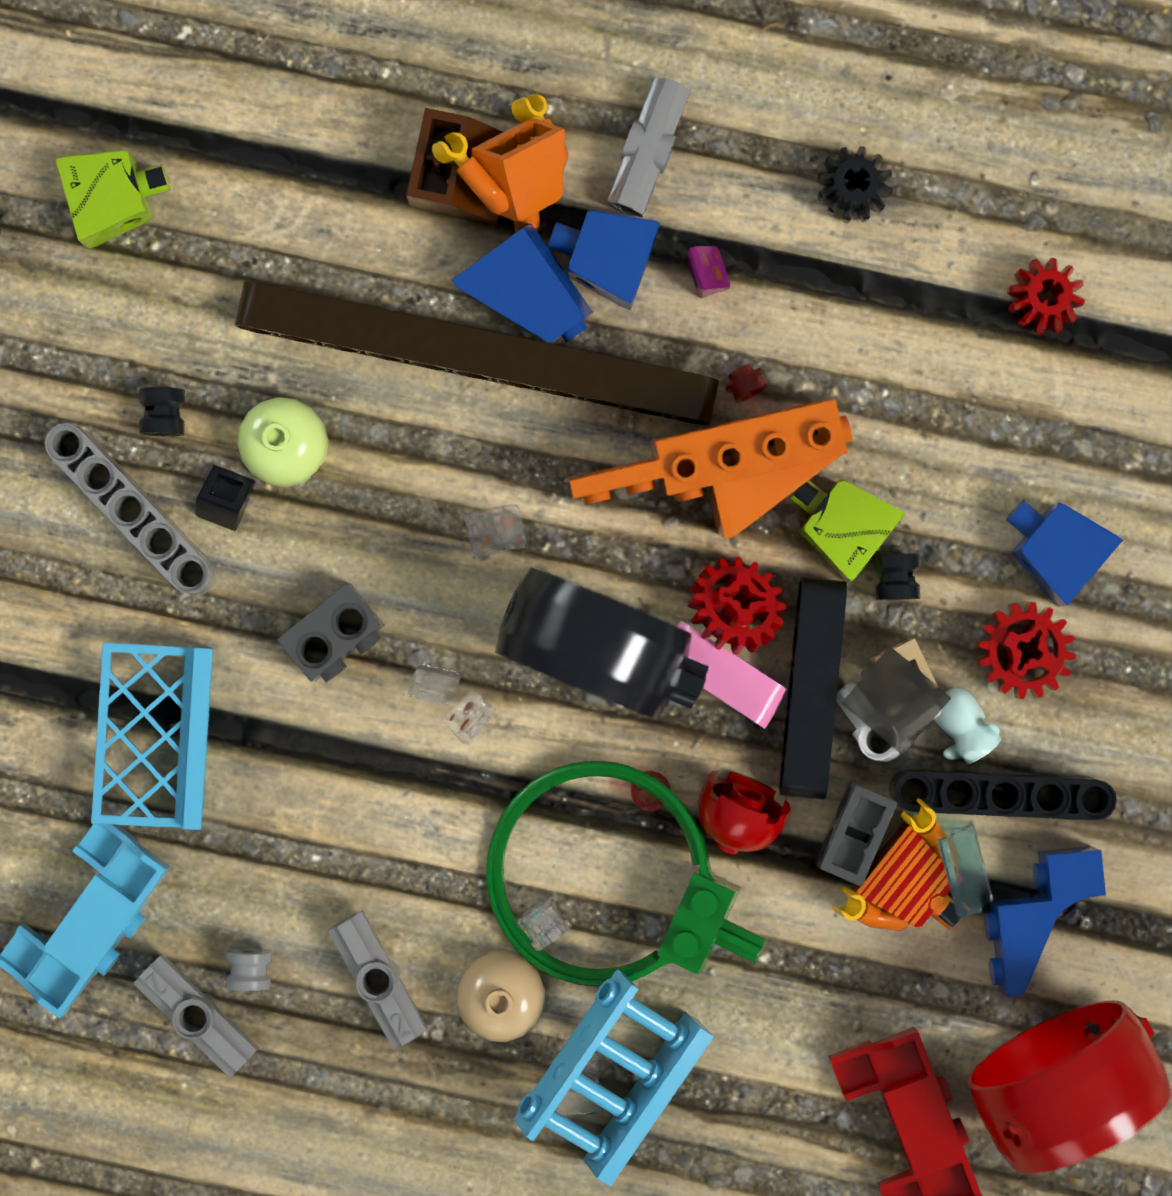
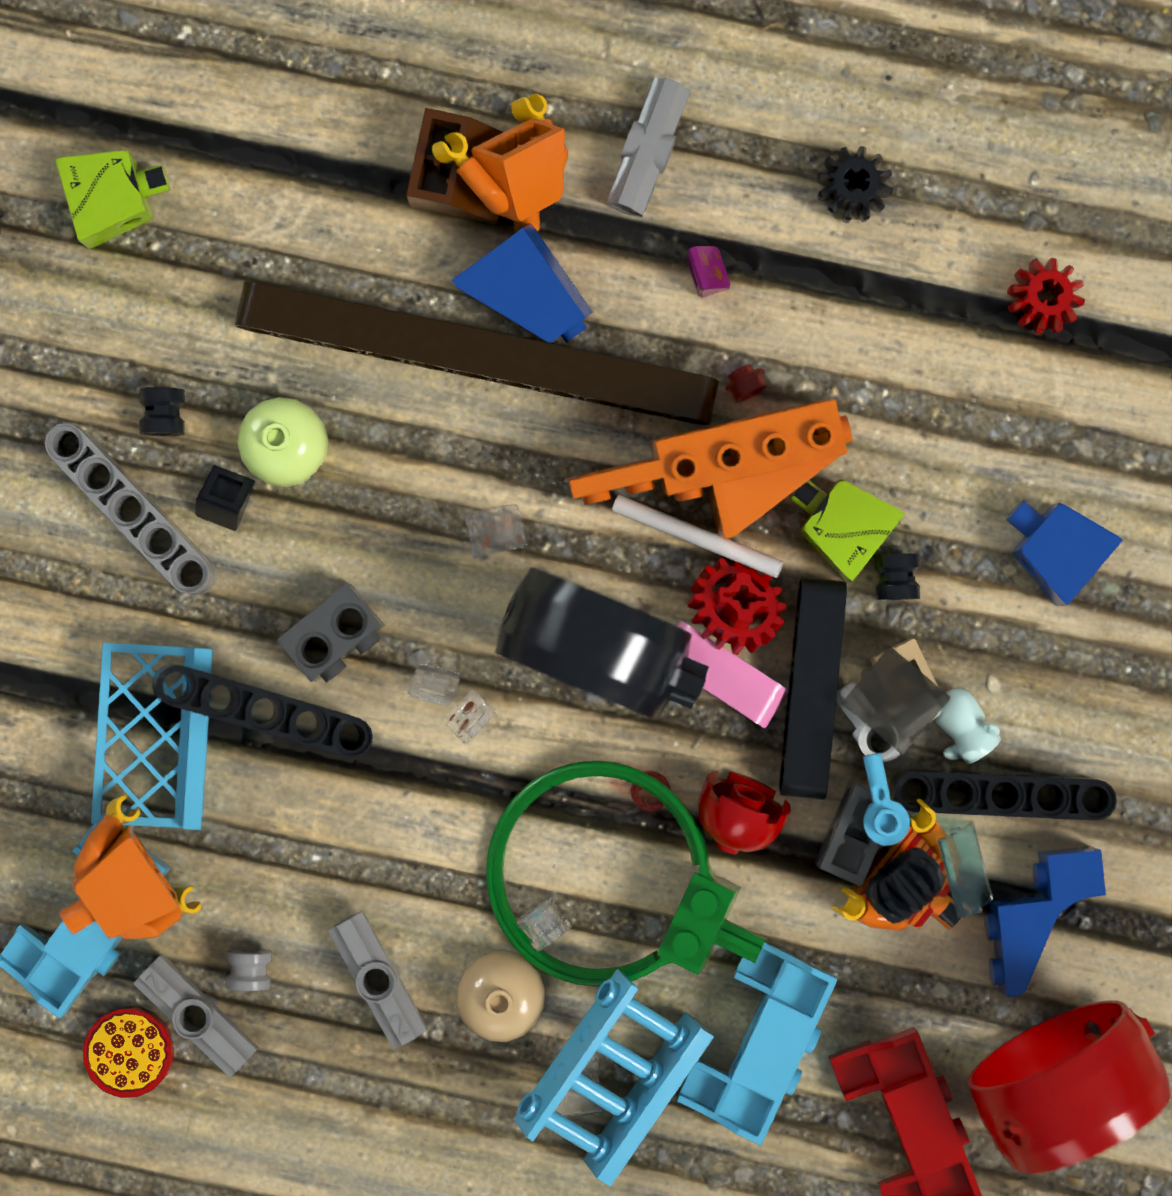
(122, 883): none -> orange torso
(128, 1052): none -> tile
(284, 716): none -> black beam
(607, 253): blue torso -> none
(697, 536): none -> white bar
(771, 1049): none -> medium azure bracket
(885, 819): none -> medium azure plate
(905, 885): none -> black gear
(1042, 659): red gear -> none

